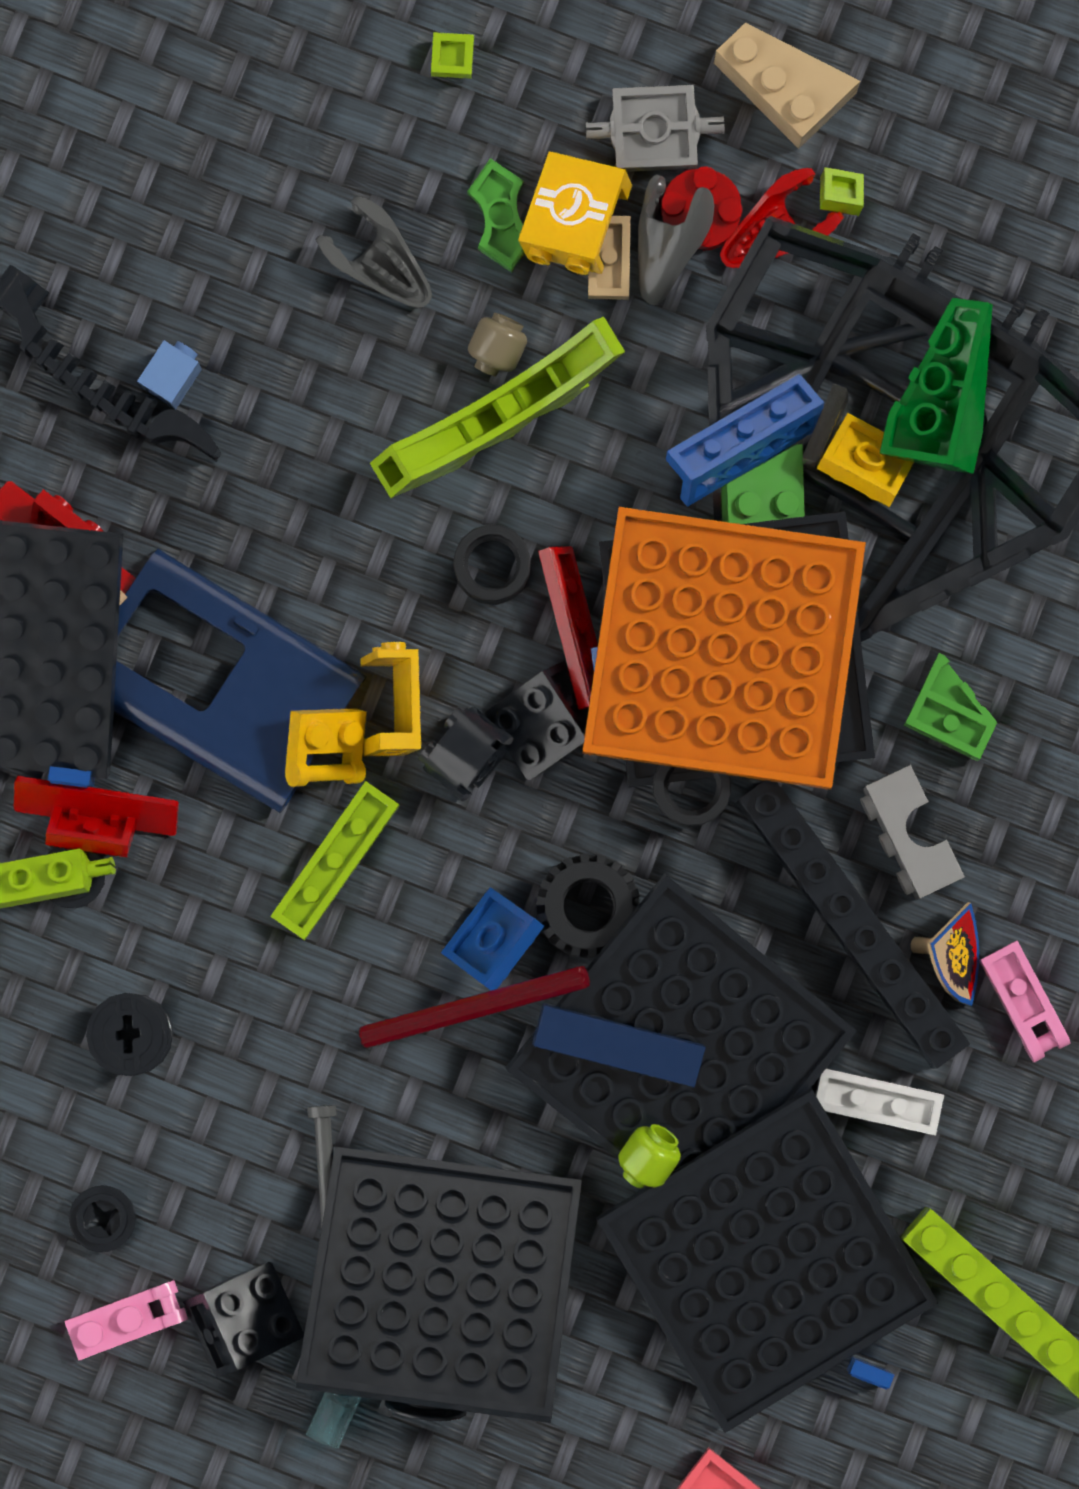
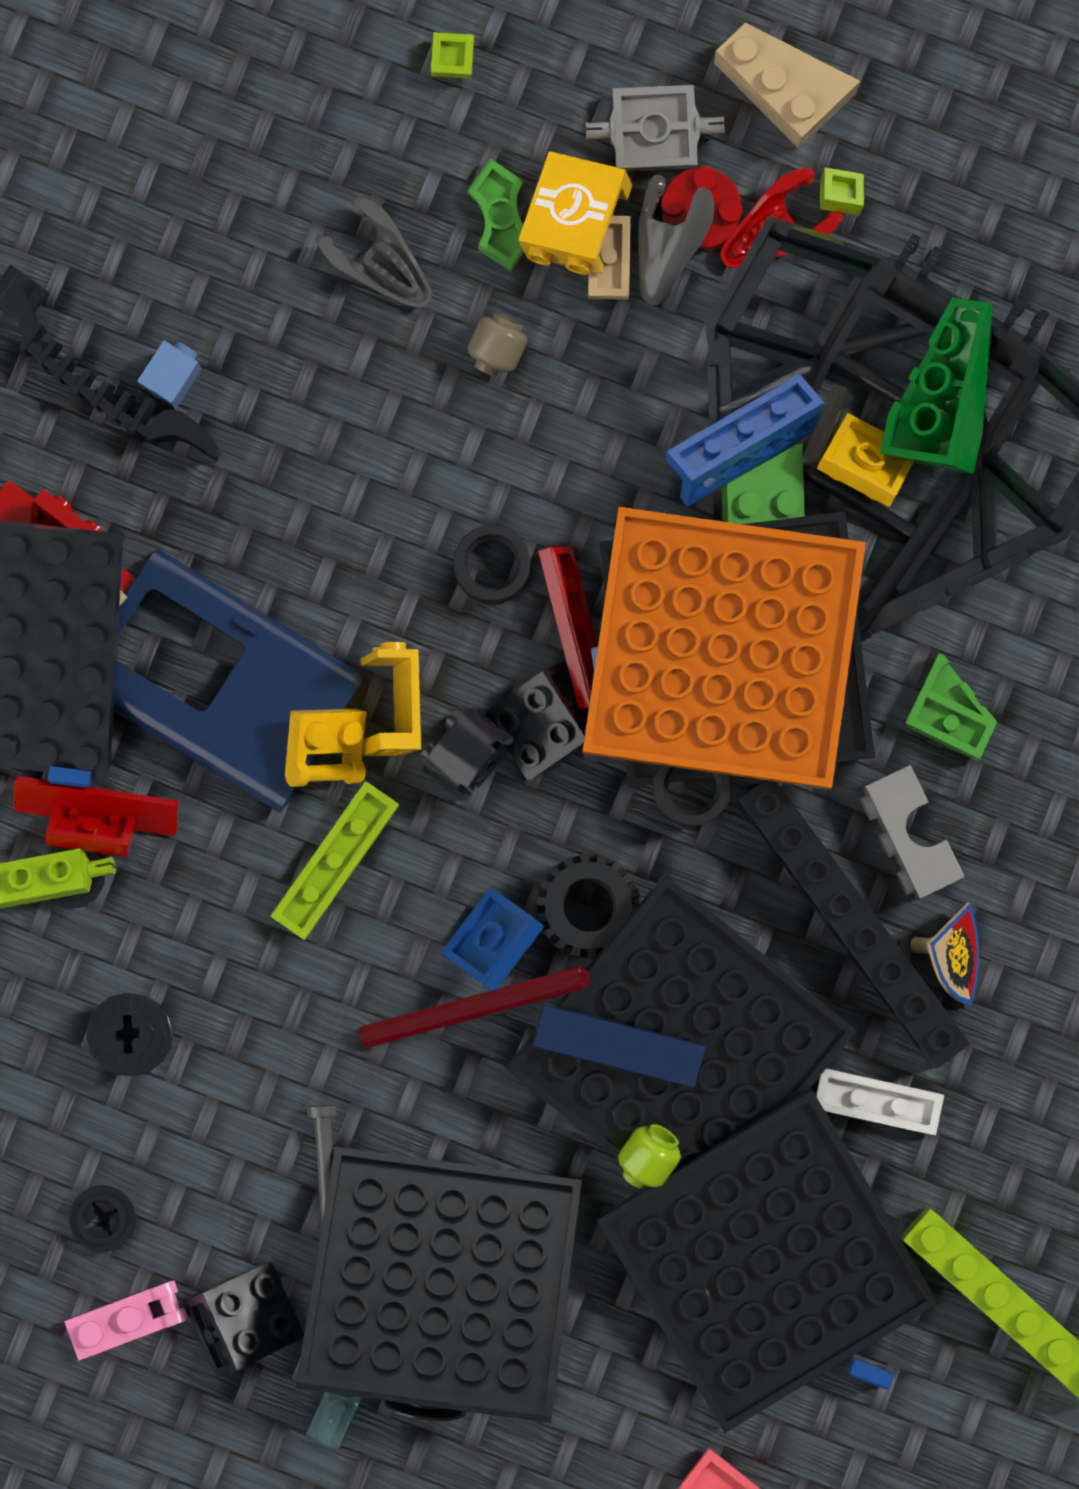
(500, 413): lime arch -> none
(1024, 1000): bright pink plate -> none

